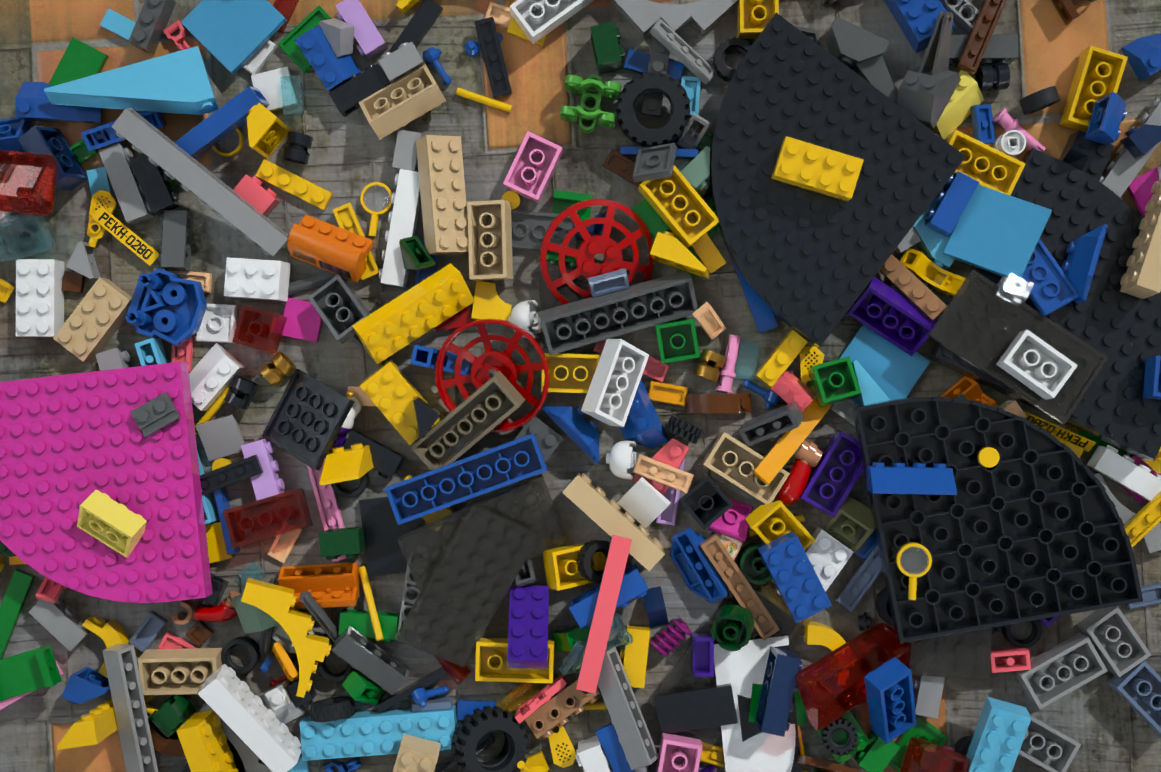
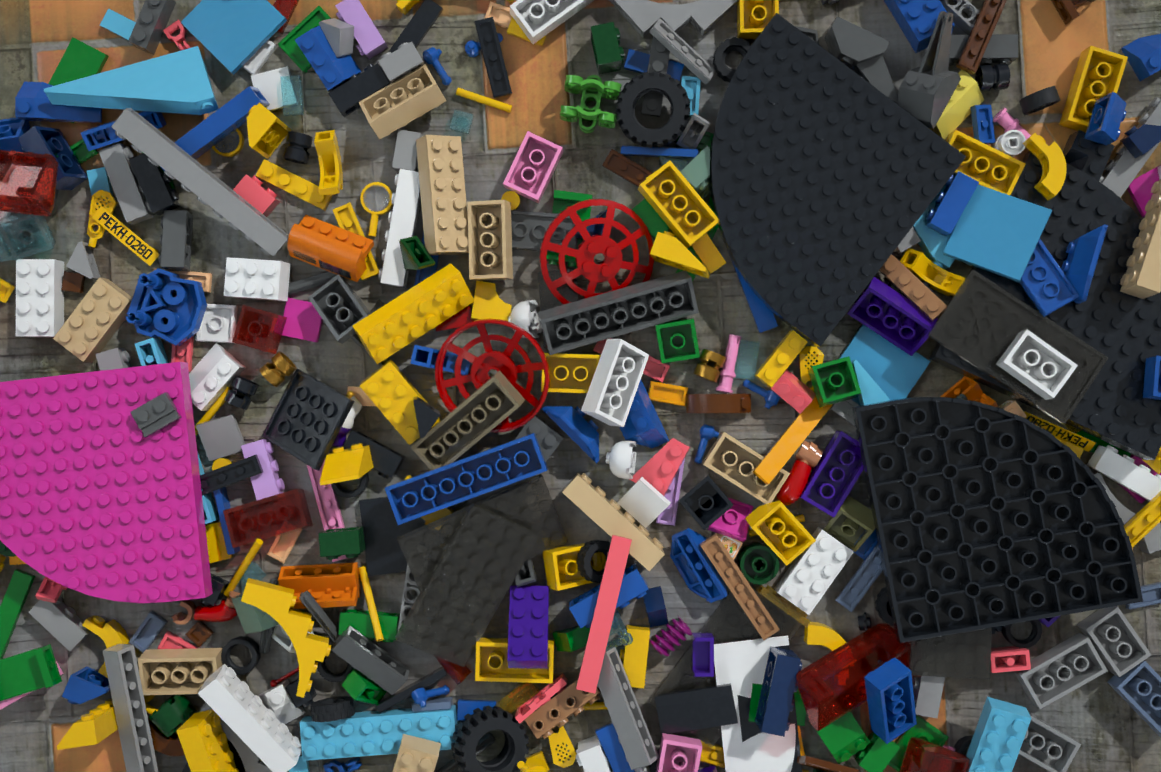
(111, 523): light yellow slope -> none
(243, 567): none -> yellow bar
(267, 663): blue tile -> none
(284, 661): light orange tile -> none
(330, 163): none -> yellow arch
(461, 122): none -> clear light blue plate
(573, 662): clear light blue plate -> none
(608, 283): sand blue tile -> none
(654, 162): dark grey tile -> none
(663, 473): light nougat tile -> none
(683, 429): black tyre -> none
(706, 433): none -> blue piece
(709, 321): light nougat tile -> none
(733, 627): dark green brick -> none
(771, 424): dark grey brick -> none
(794, 577): blue brick -> none
(817, 169): yellow brick -> none
(840, 749): black tyre -> none
(910, 480): blue slope -> none
(913, 561): piece -> none
(988, 457): yellow tile -> none
(1014, 289): clear brick -> none
(1052, 164): none -> yellow arch

